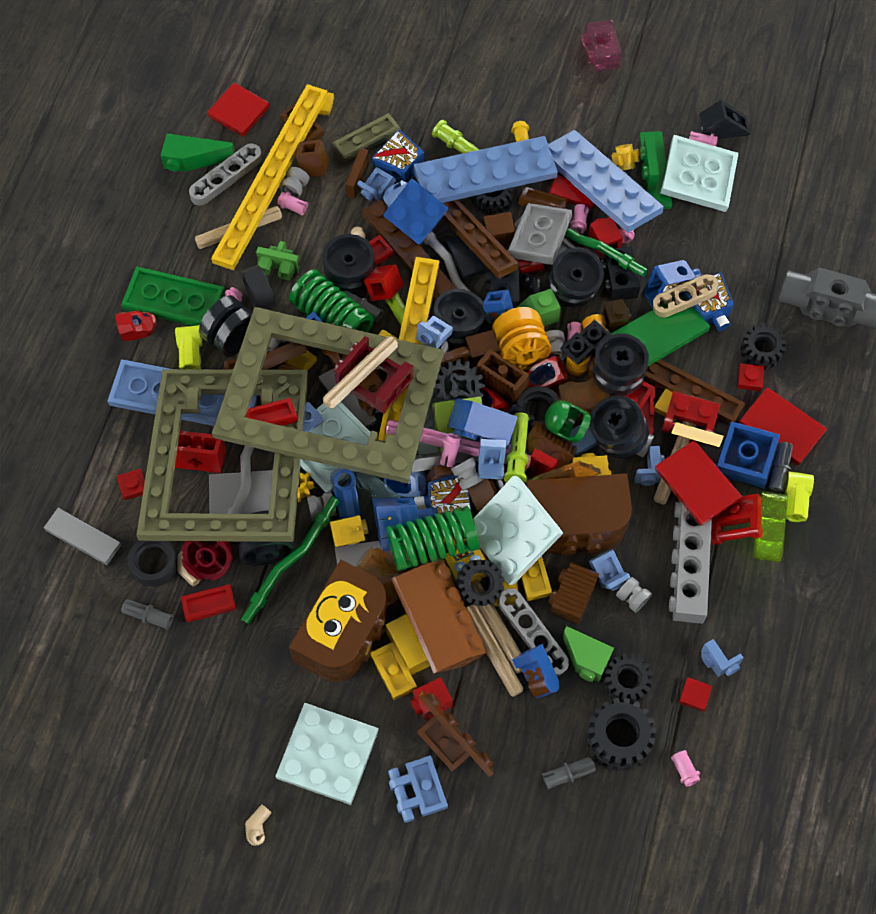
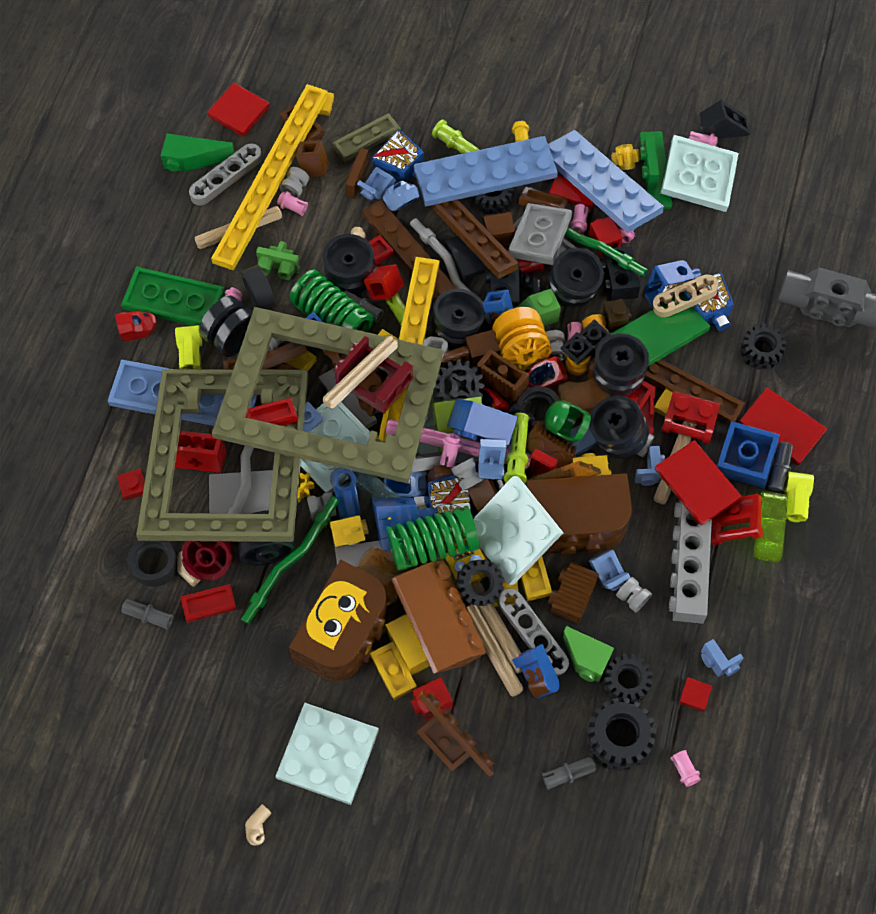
(82, 536): light grey tile -> none
(416, 211): blue brick -> none
(425, 786): medium blue plate -> none
(433, 332): medium blue bracket -> none
(602, 45): clear pink brick -> none
(697, 434): yellow sticker -> none
(750, 377): red plate -> none

